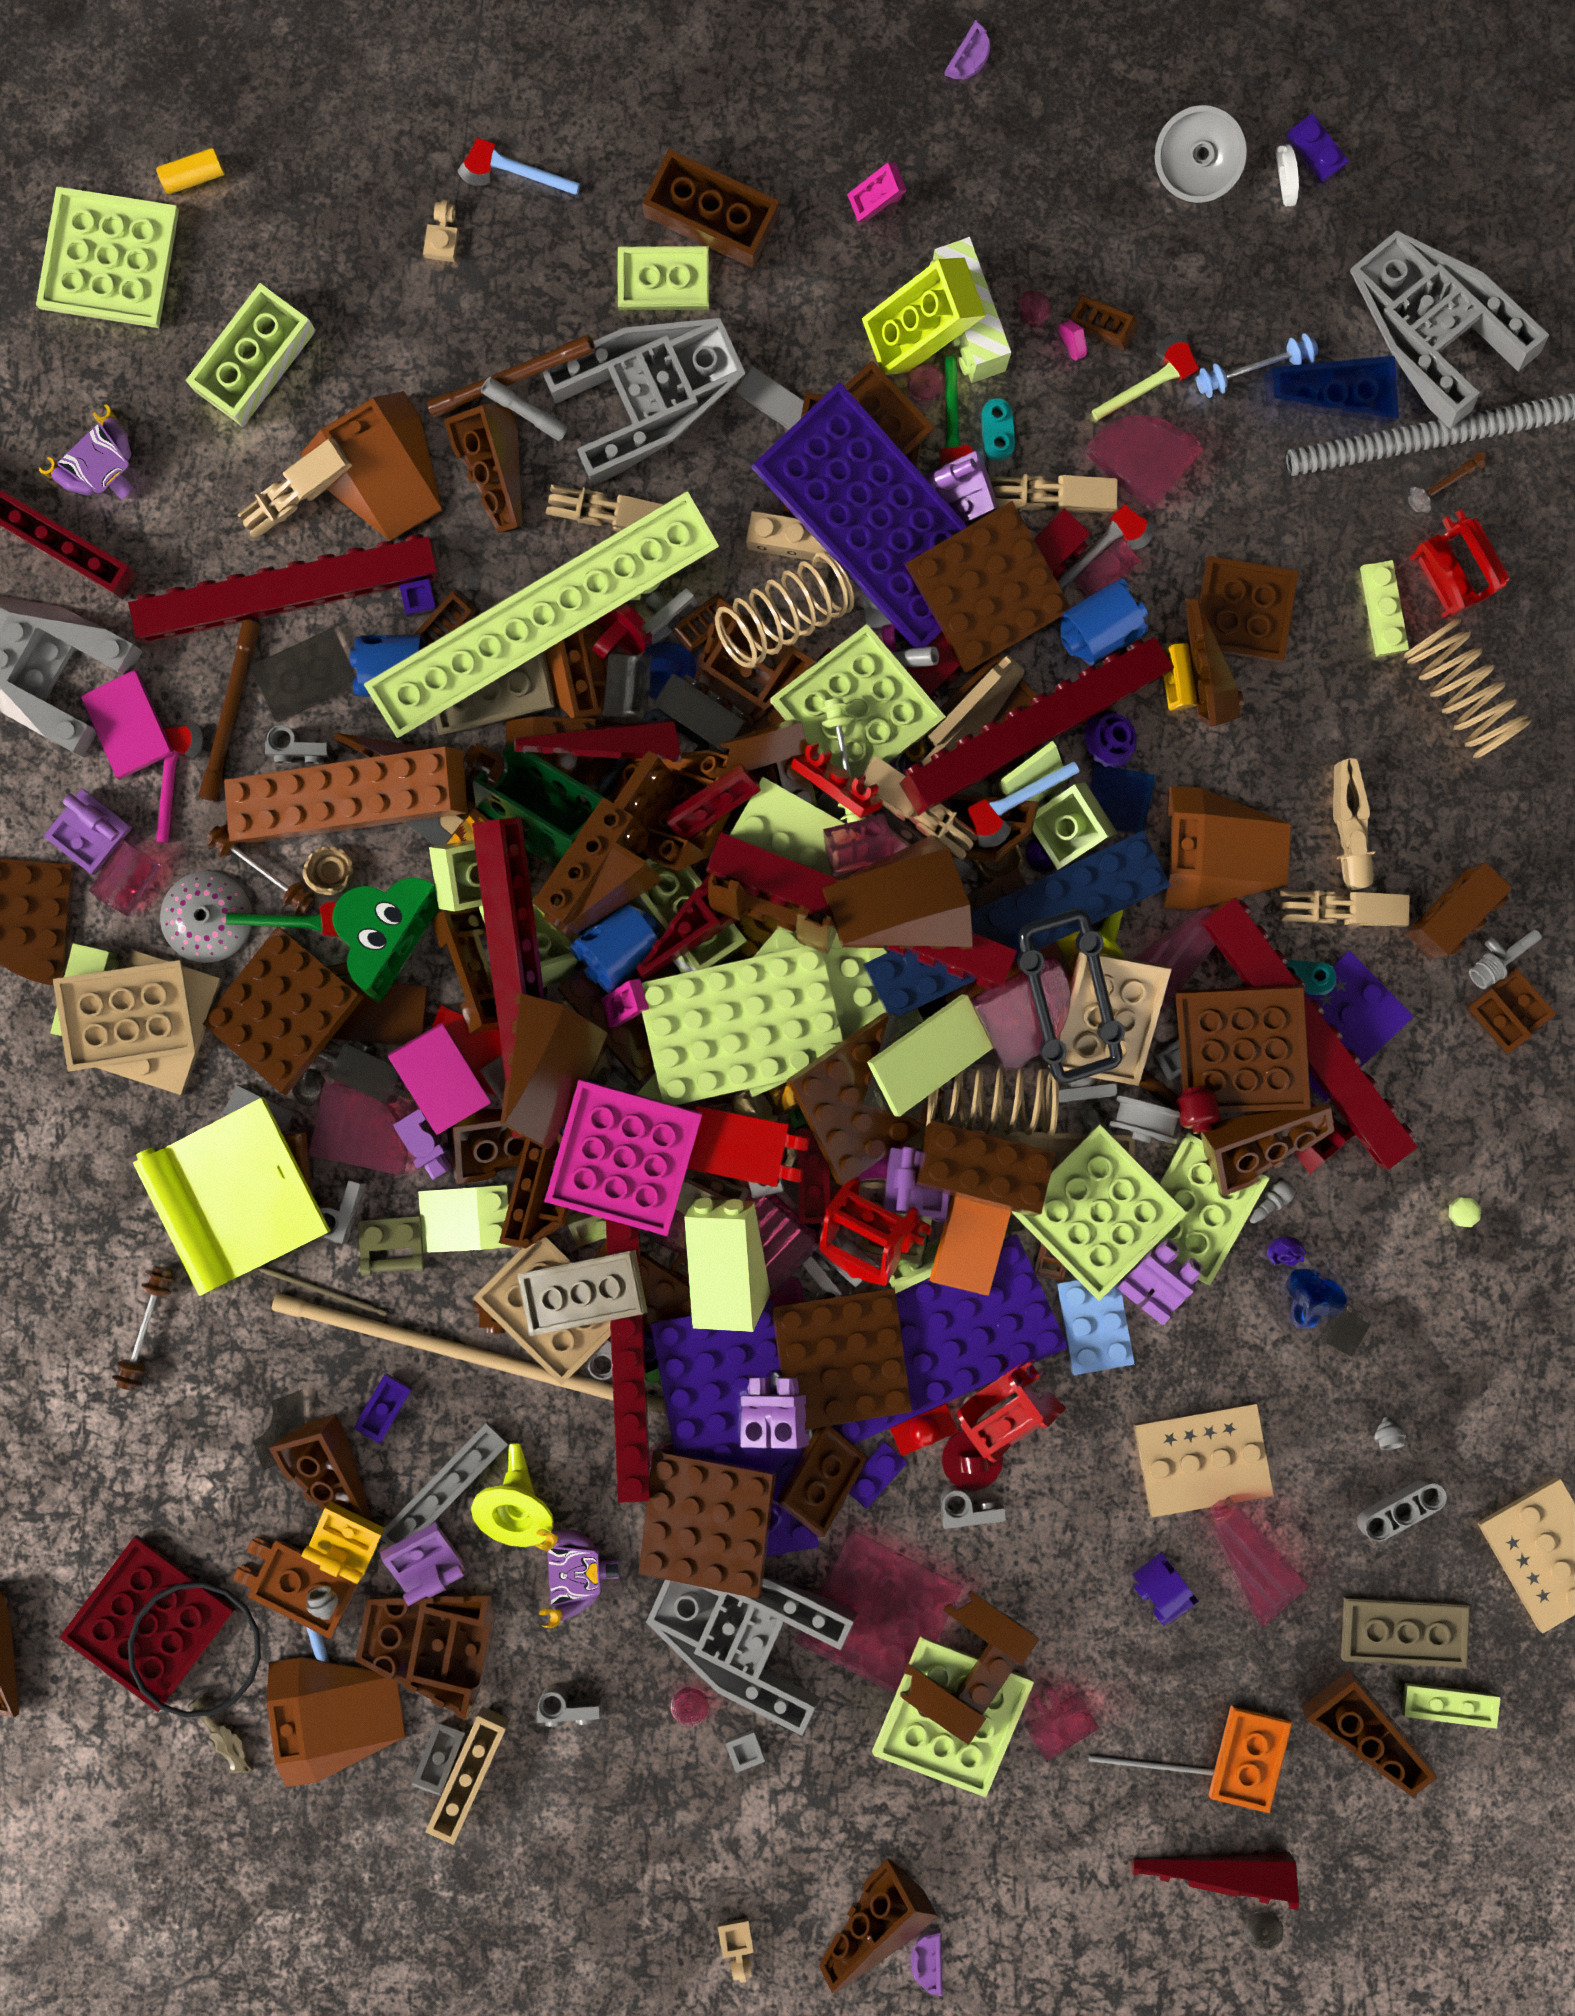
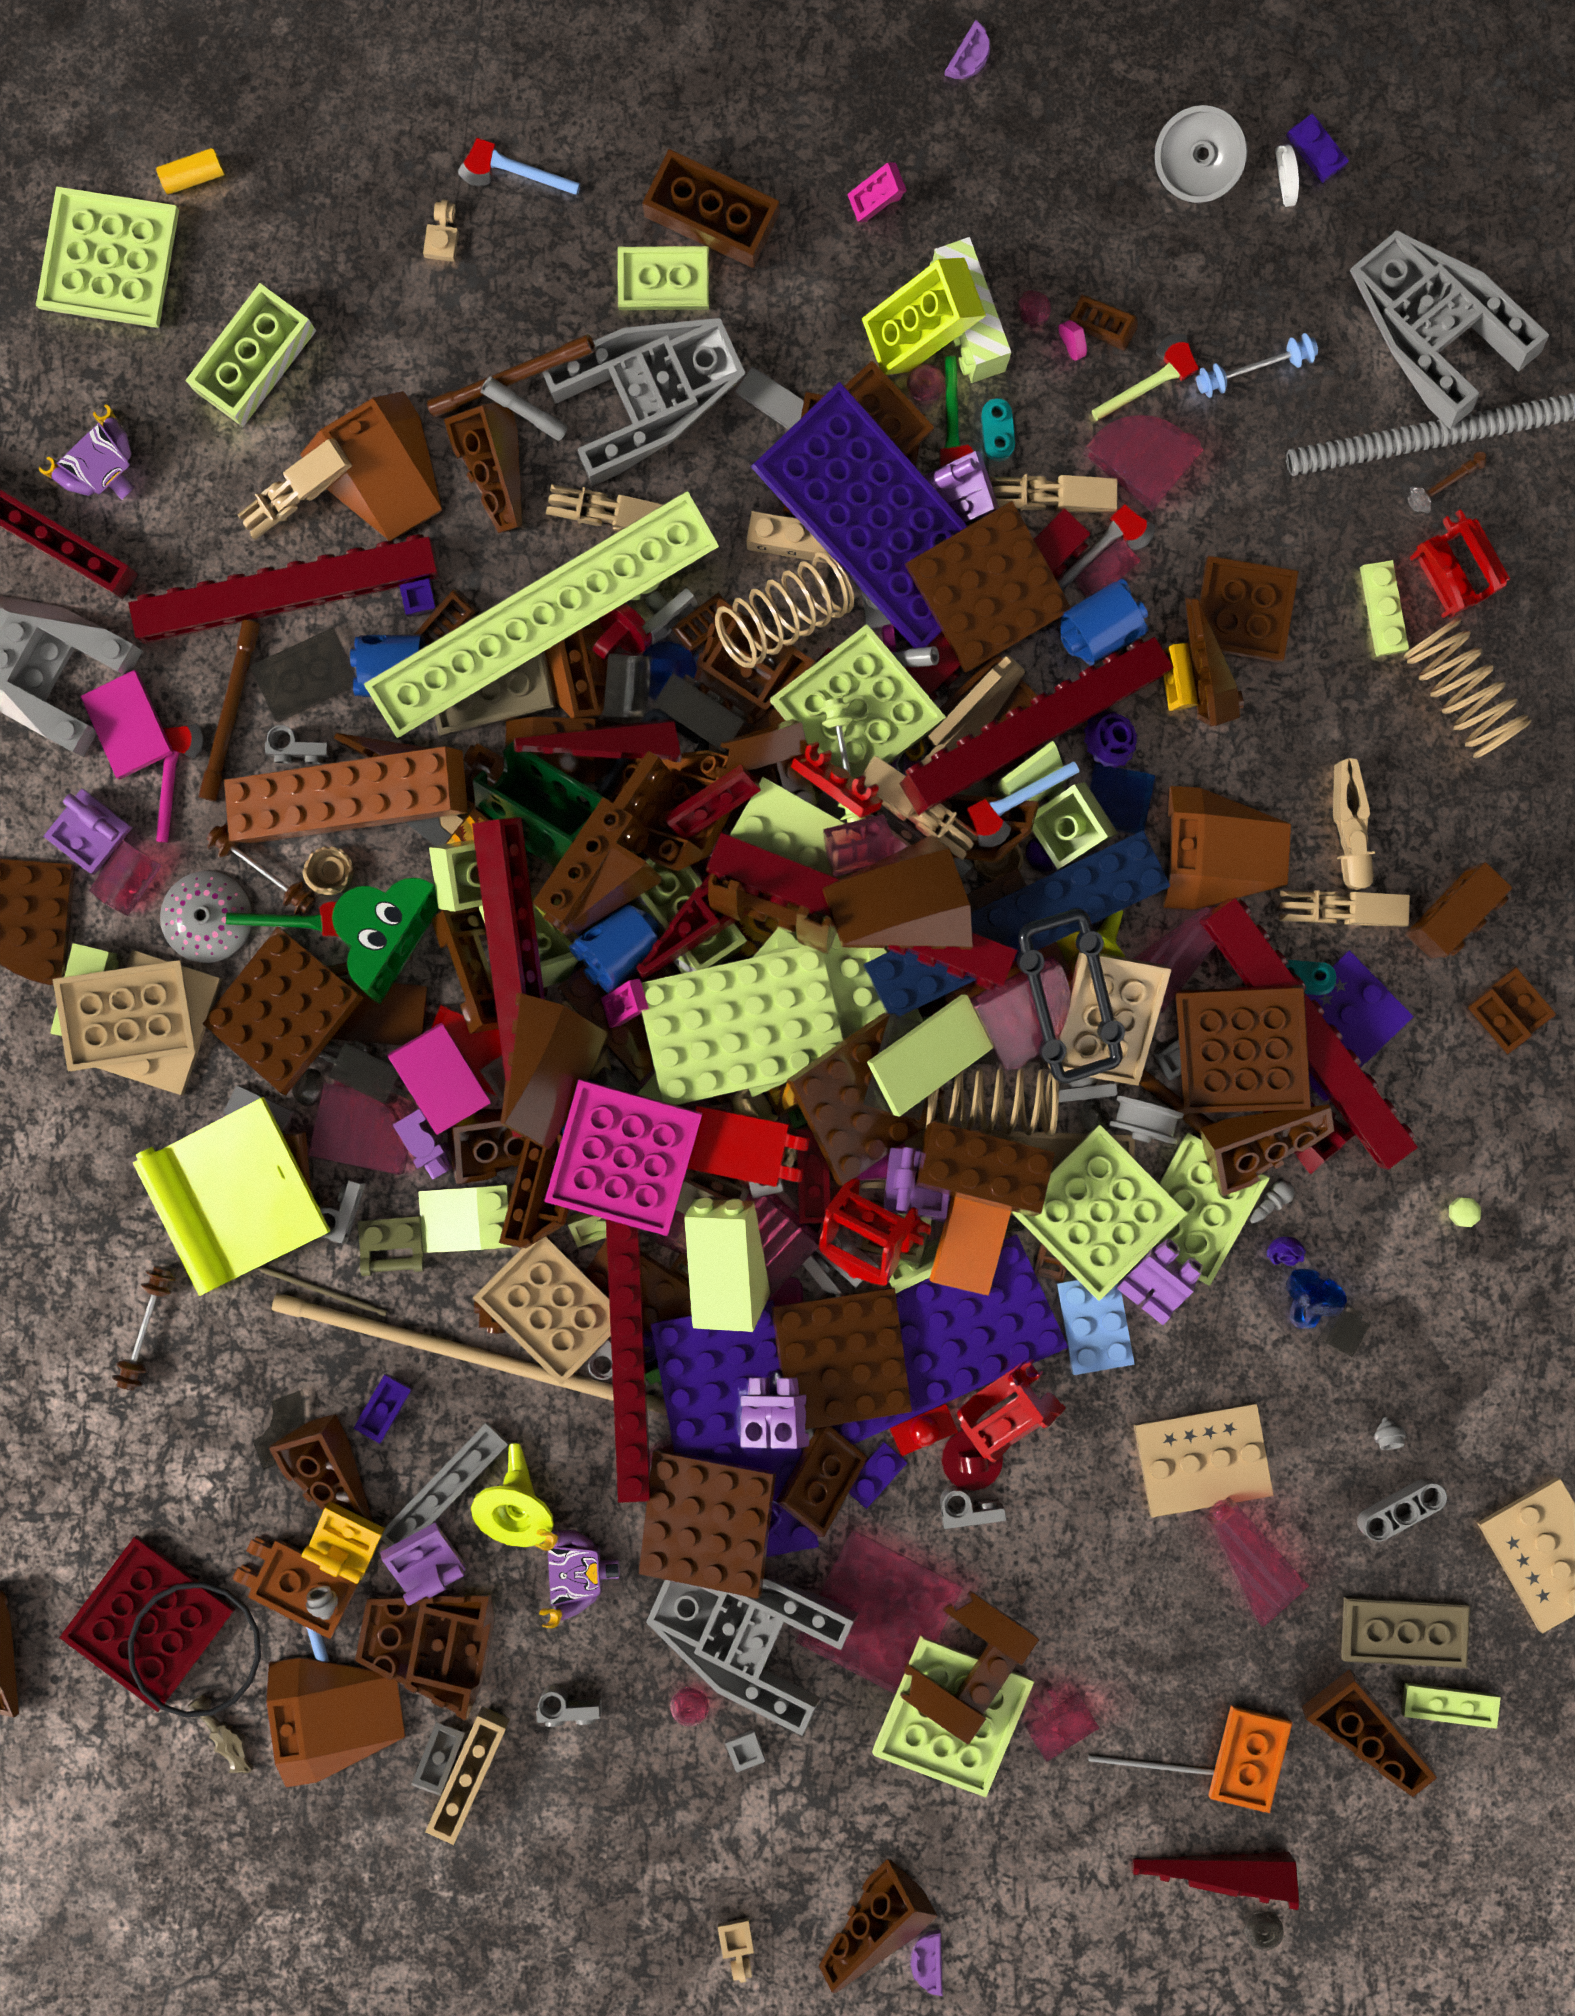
(582, 1293): tile -> none
(1165, 1589): dark purple cylinder -> none
(1198, 1109): dark red head -> none
(1341, 388): clear blue wedge -> none
(1492, 966): light grey piece -> none

